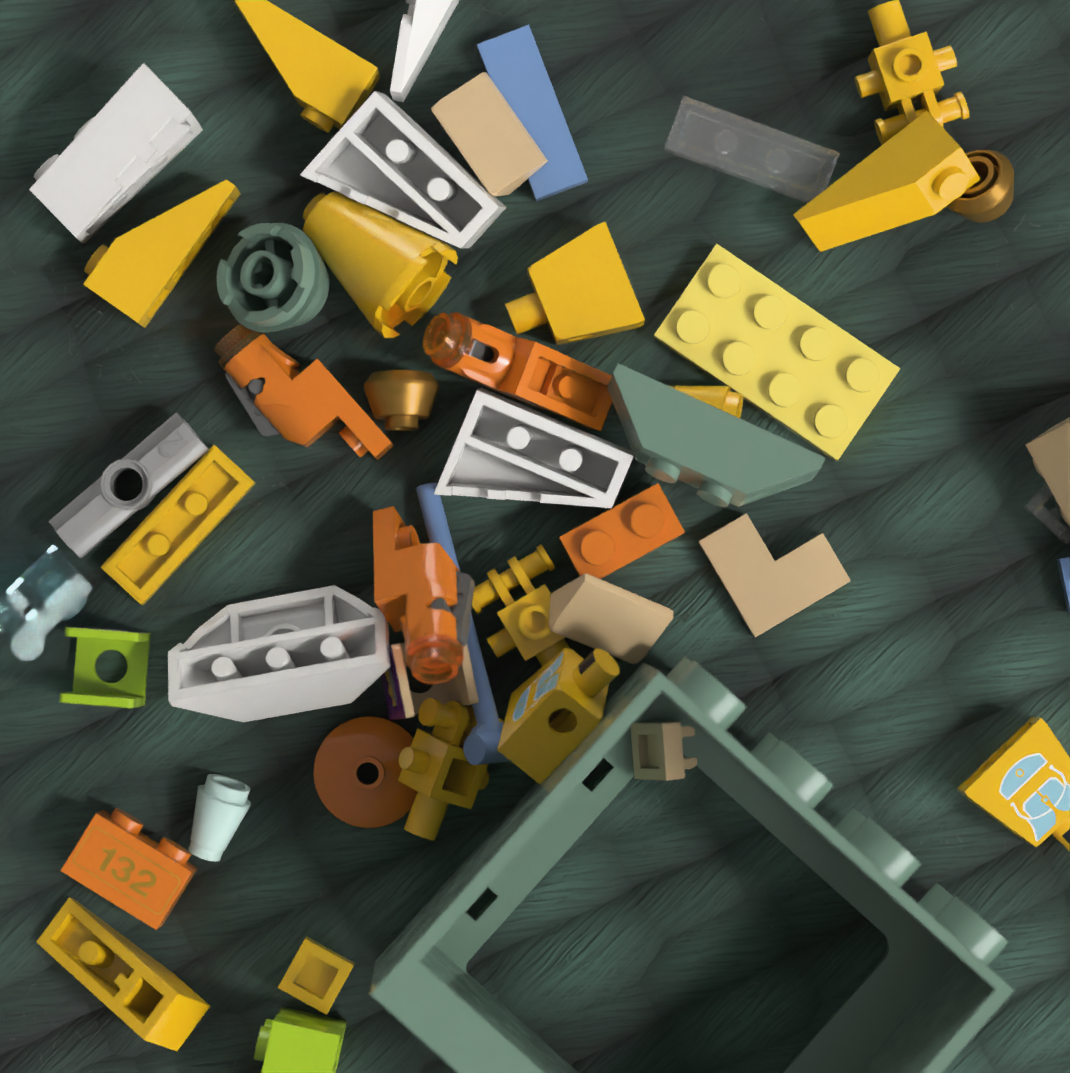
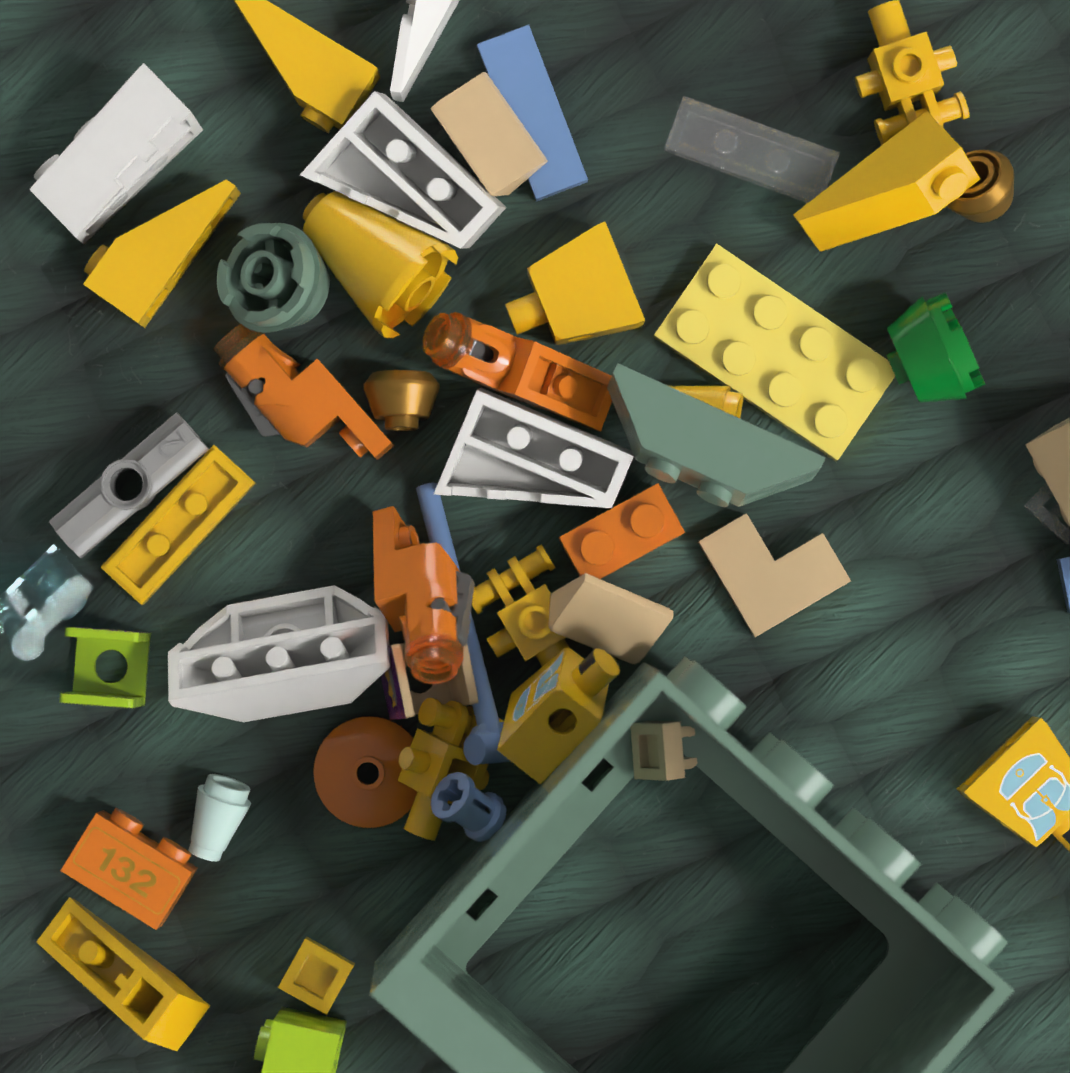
(468, 806): none -> medium blue bush
(933, 352): none -> green cone

